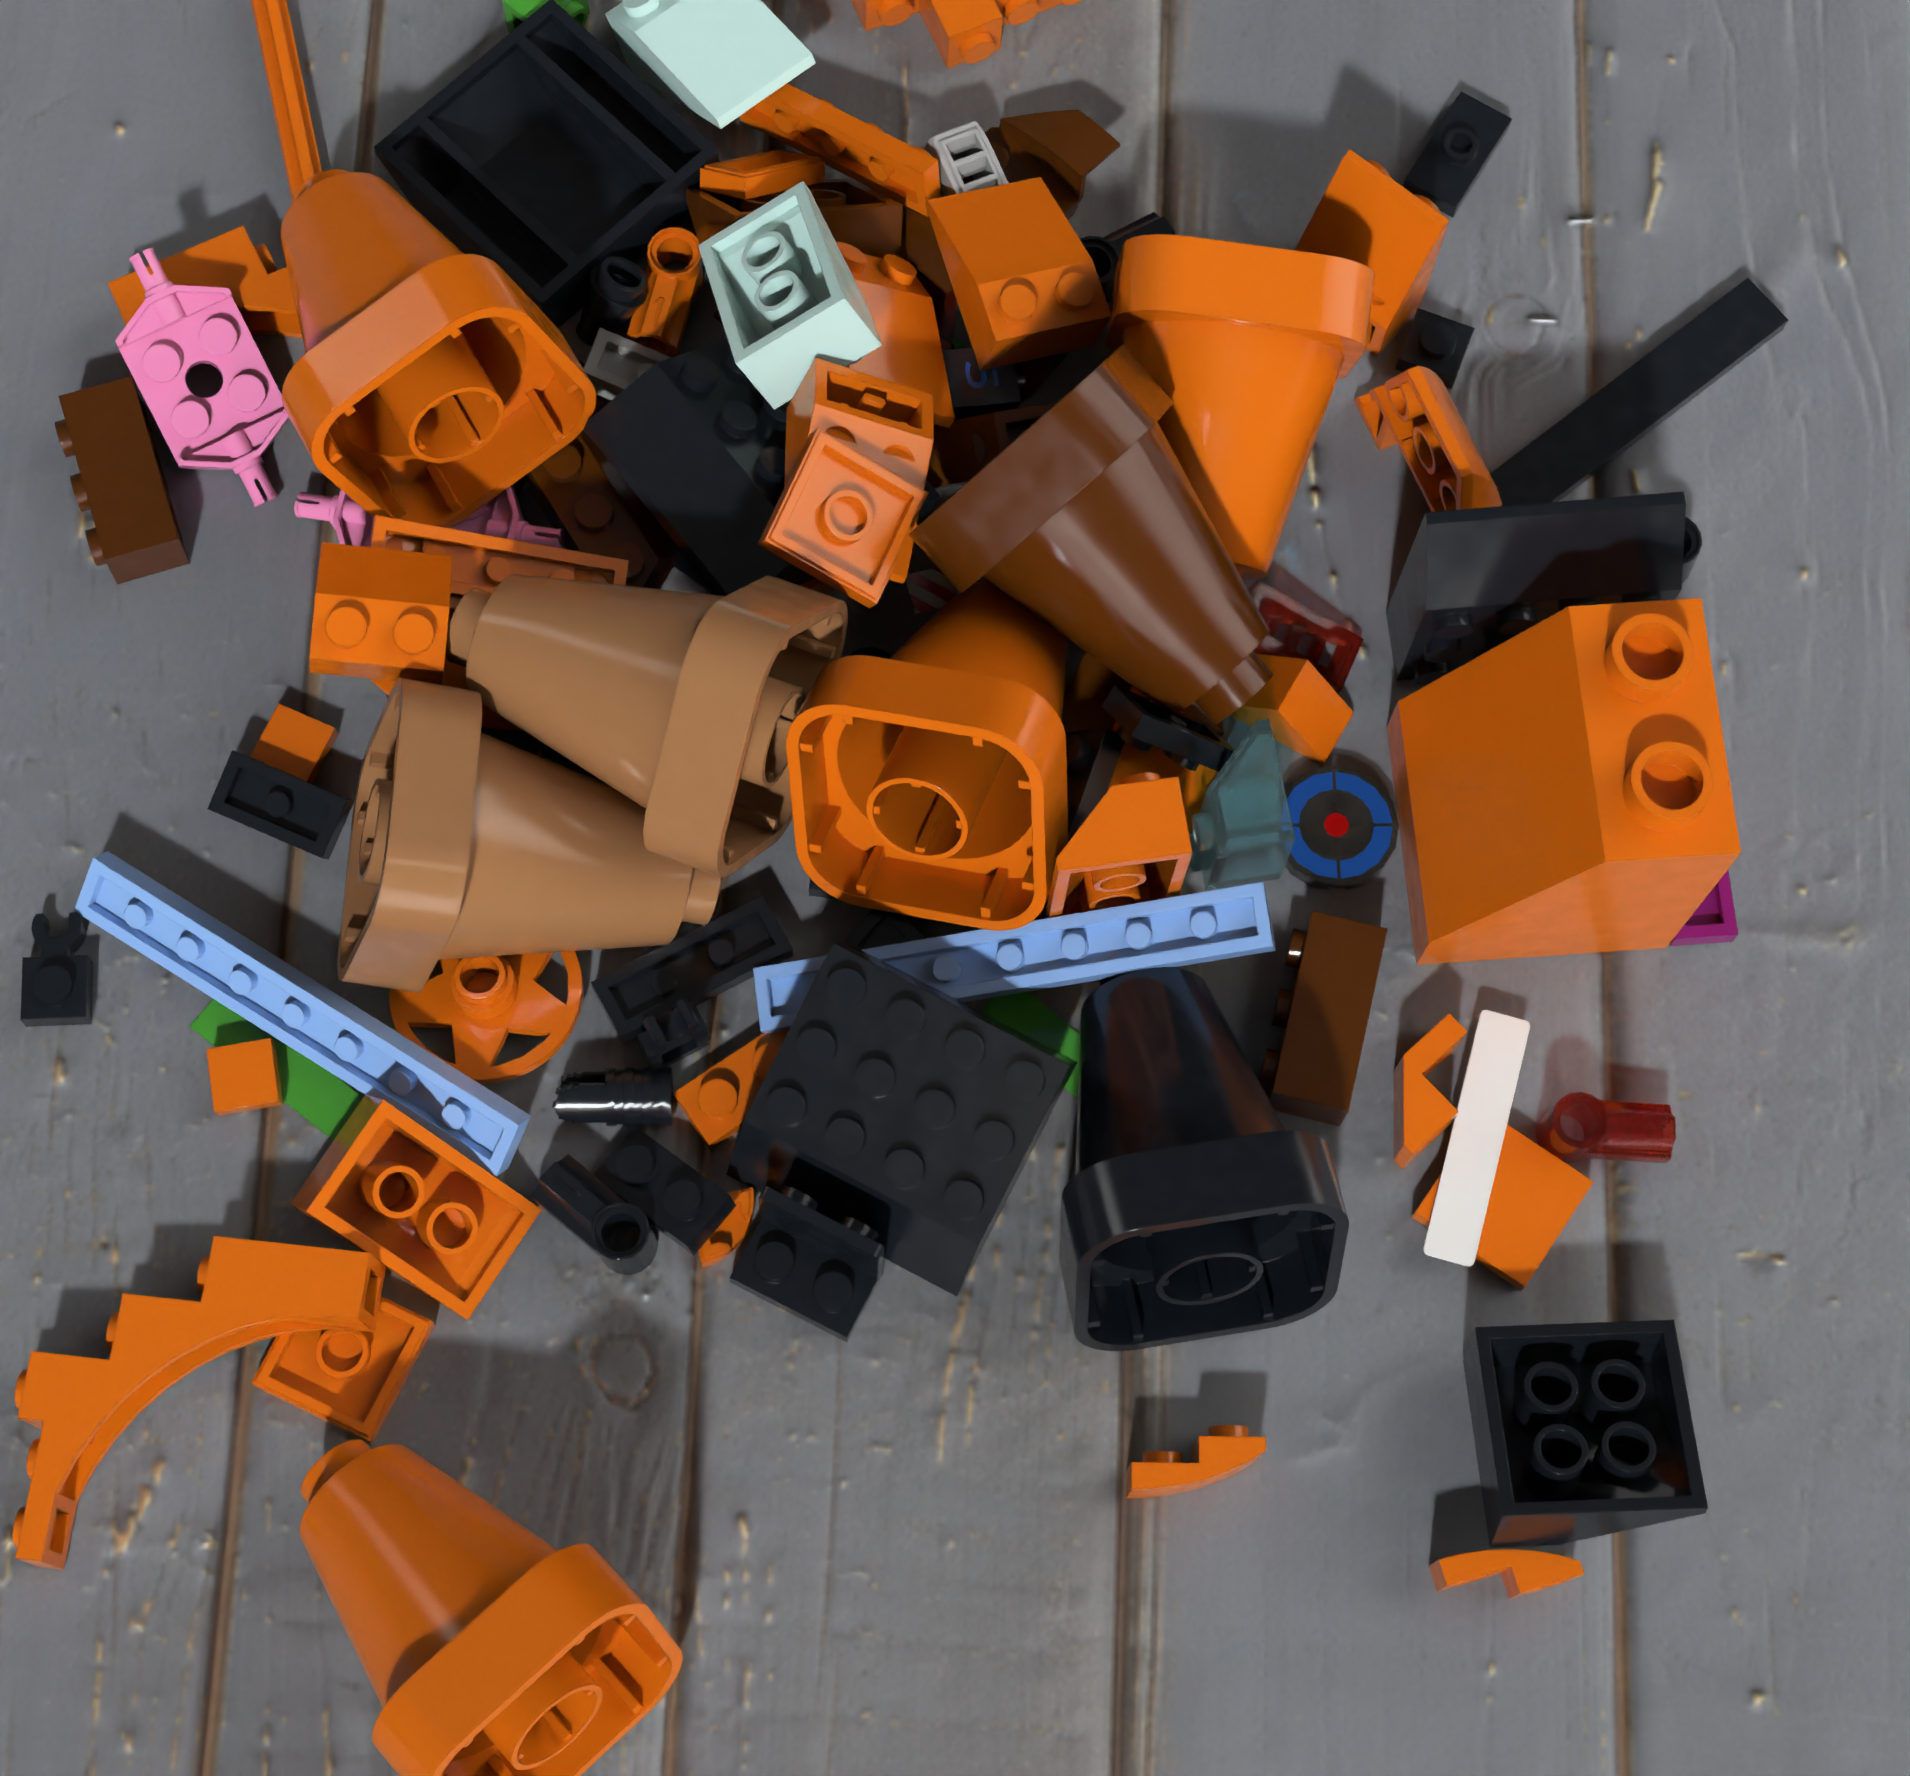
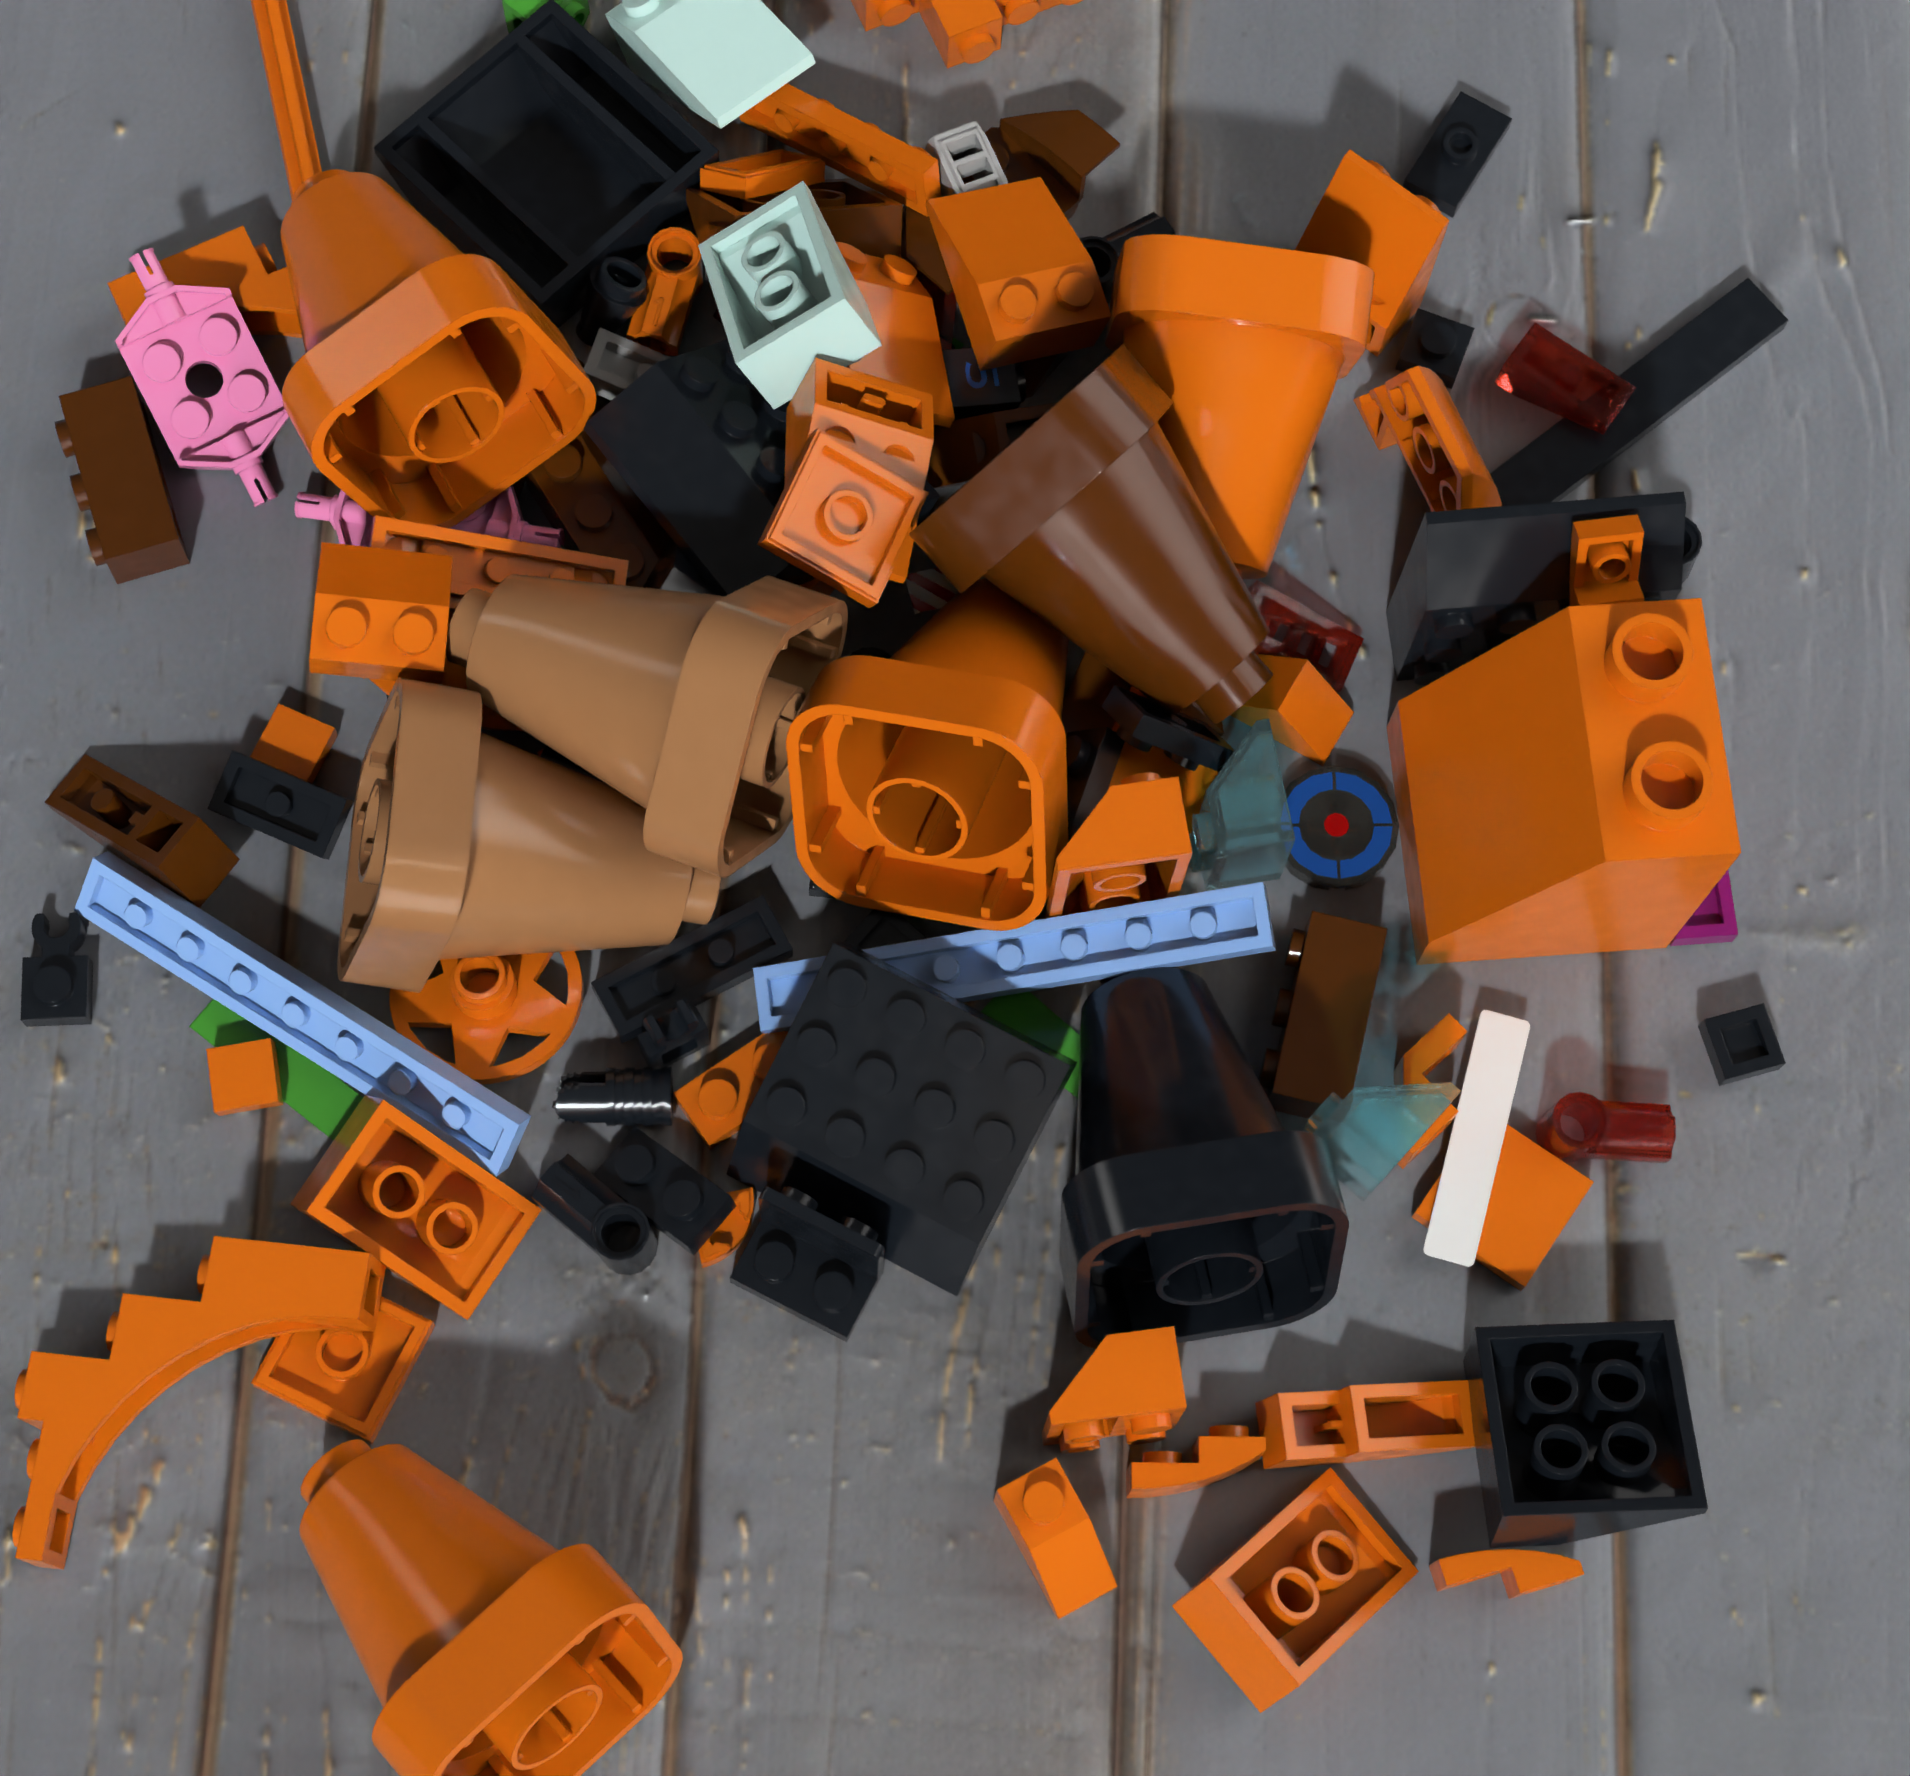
(144, 829): none -> reddish brown slope
(1055, 1538): none -> orange slope
(1125, 1389): none -> orange slope
(1295, 1590): none -> orange slope
(1365, 1423): none -> orange slope
(1377, 1128): none -> clear light blue slope
(1563, 380): none -> clear red slope
(1606, 561): none -> orange slope
(1741, 1044): none -> black plate

